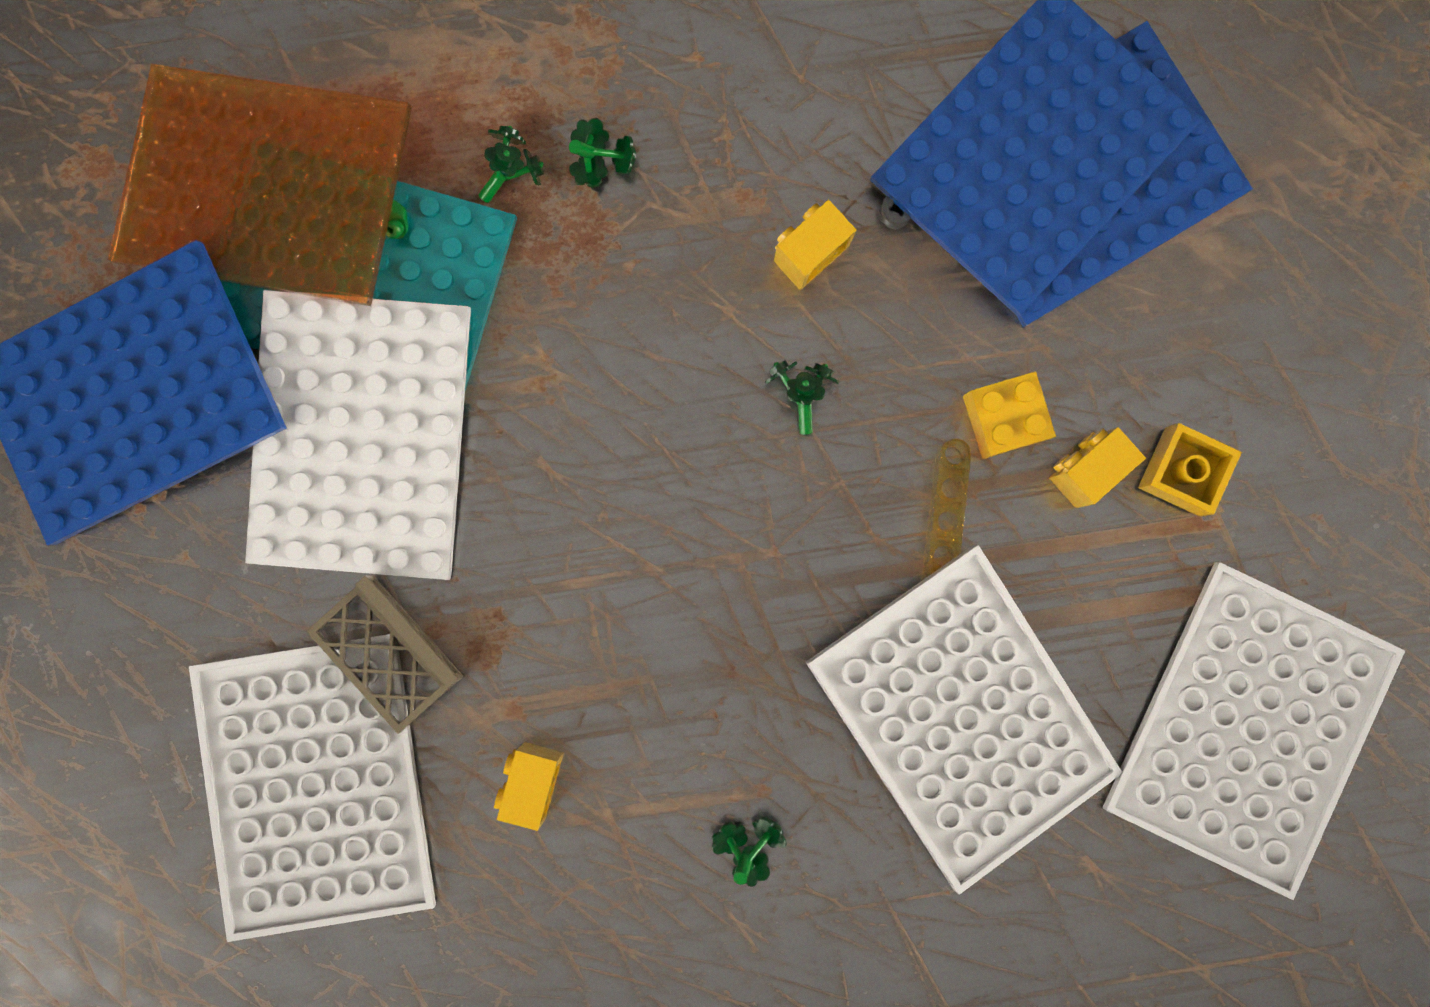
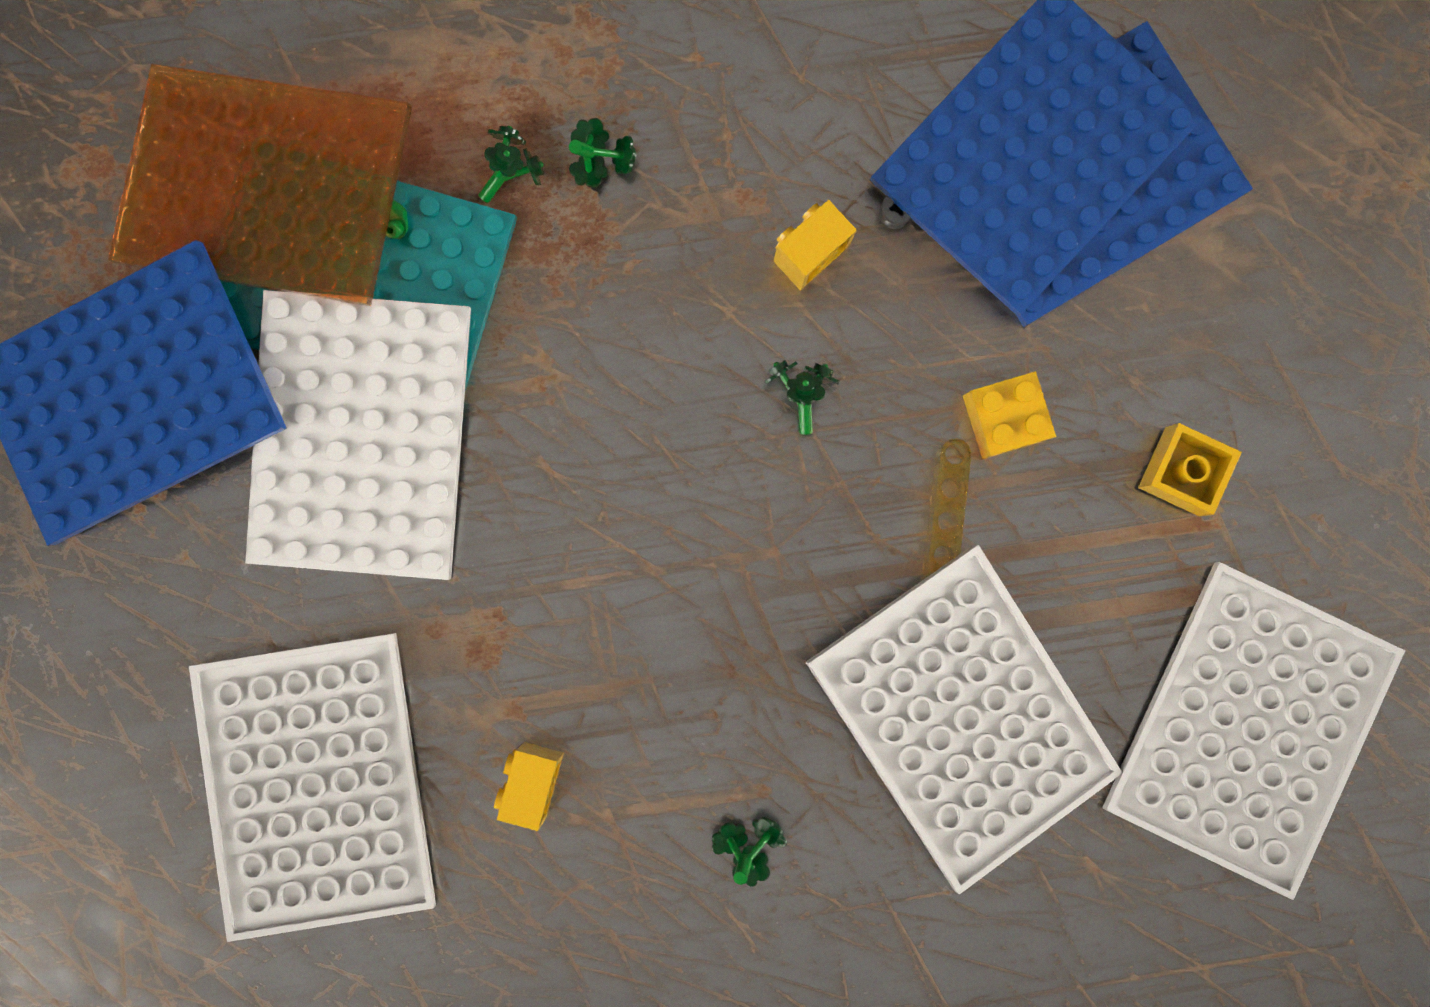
(409, 635): dark tan fence -> none
(1097, 467): yellow brick -> none

